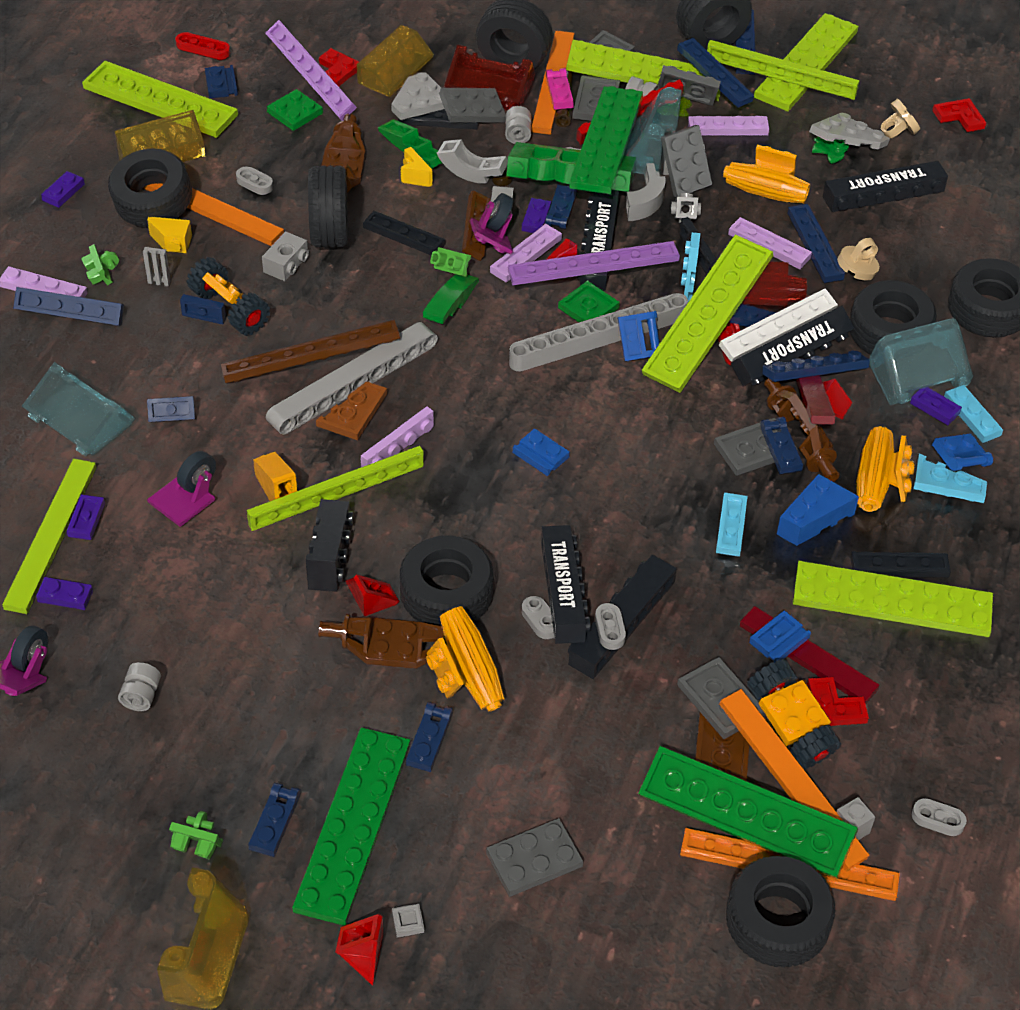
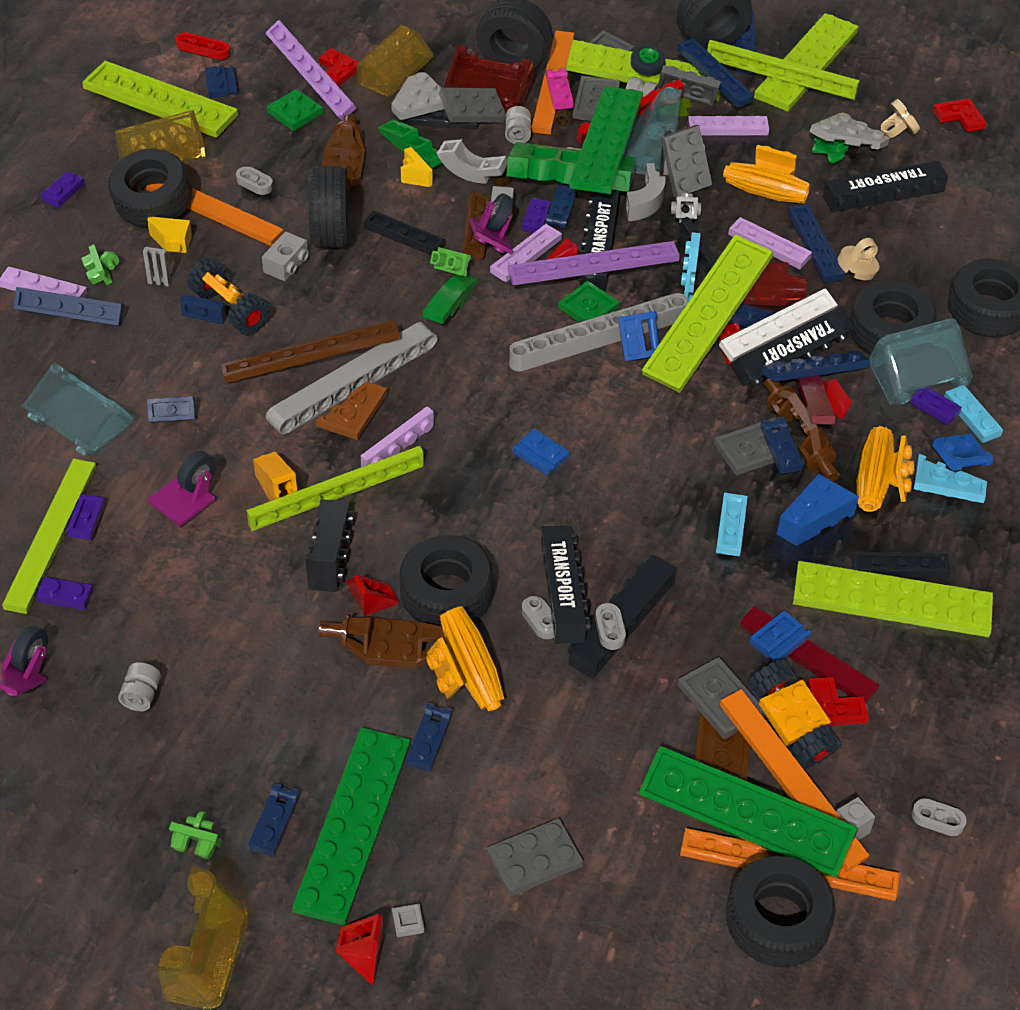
(647, 60): none -> black wheel

